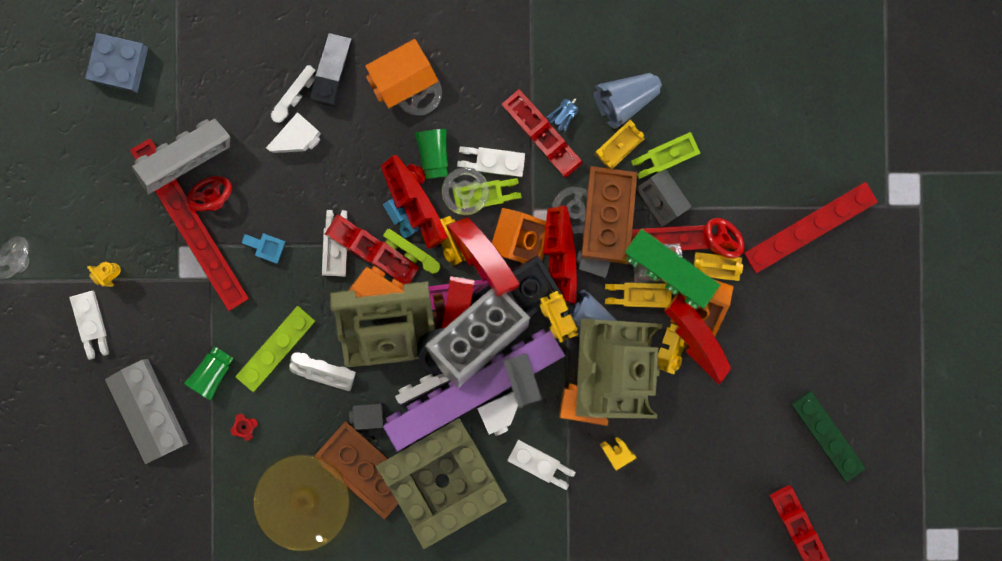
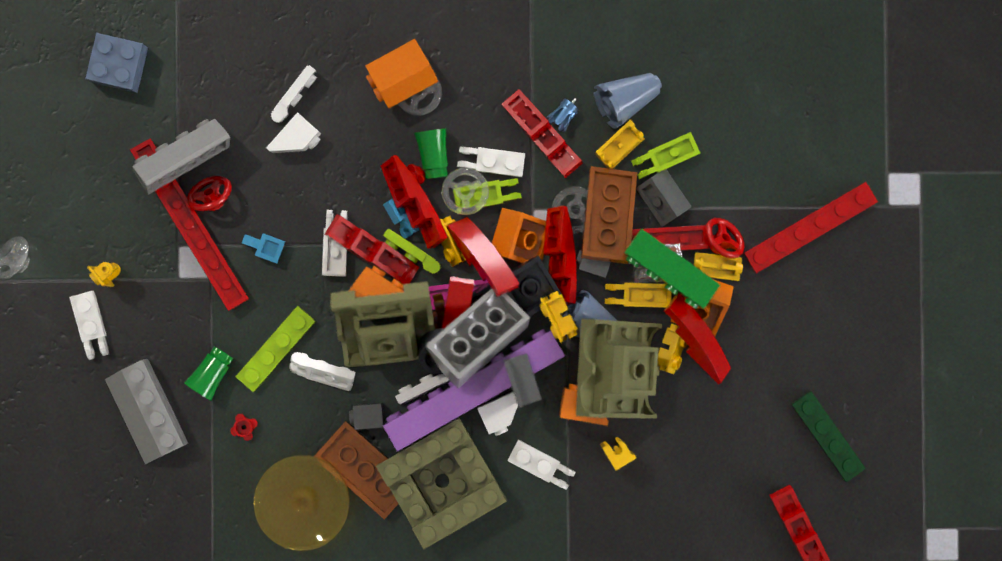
(331, 70): slope -> none

